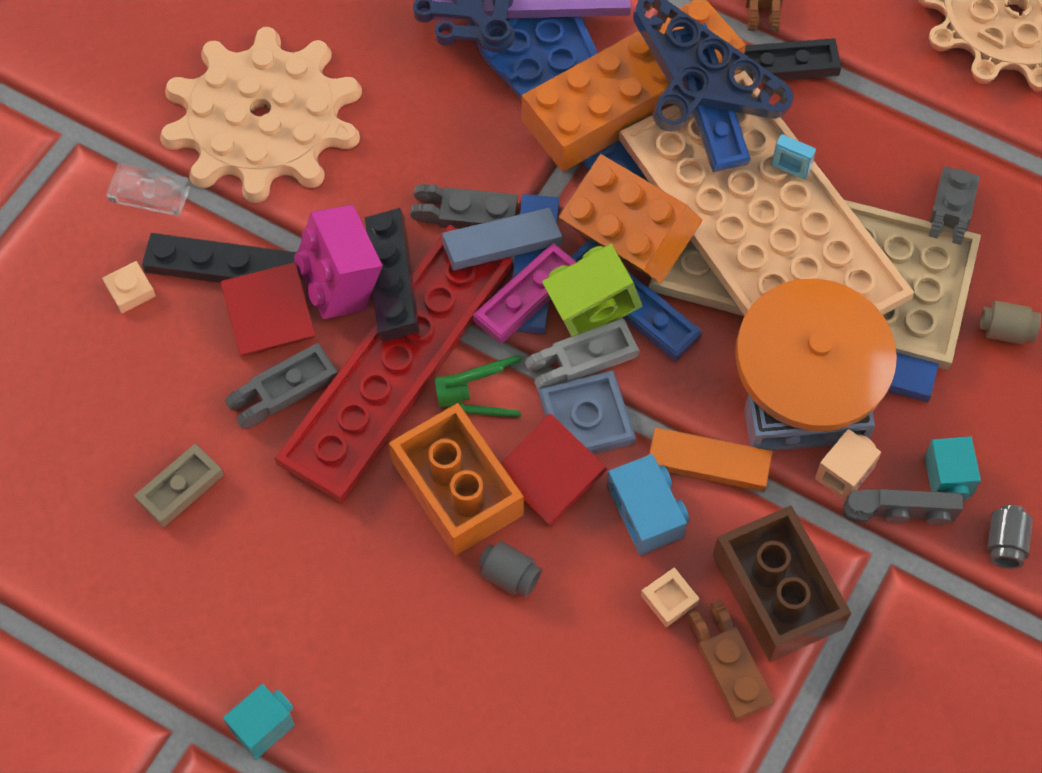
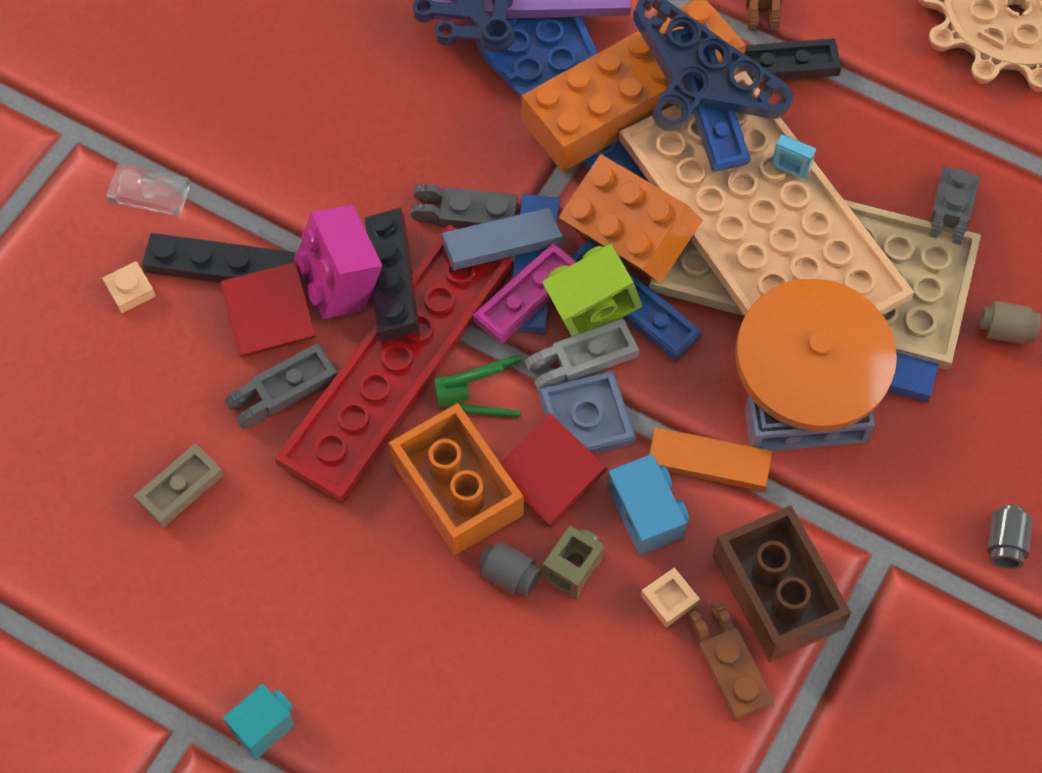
(268, 146): light nougat plate -> none
(573, 545): none -> olive brick
(848, 464): light nougat brick -> none
(901, 505): dark grey hinge -> none
(952, 466): teal brick -> none

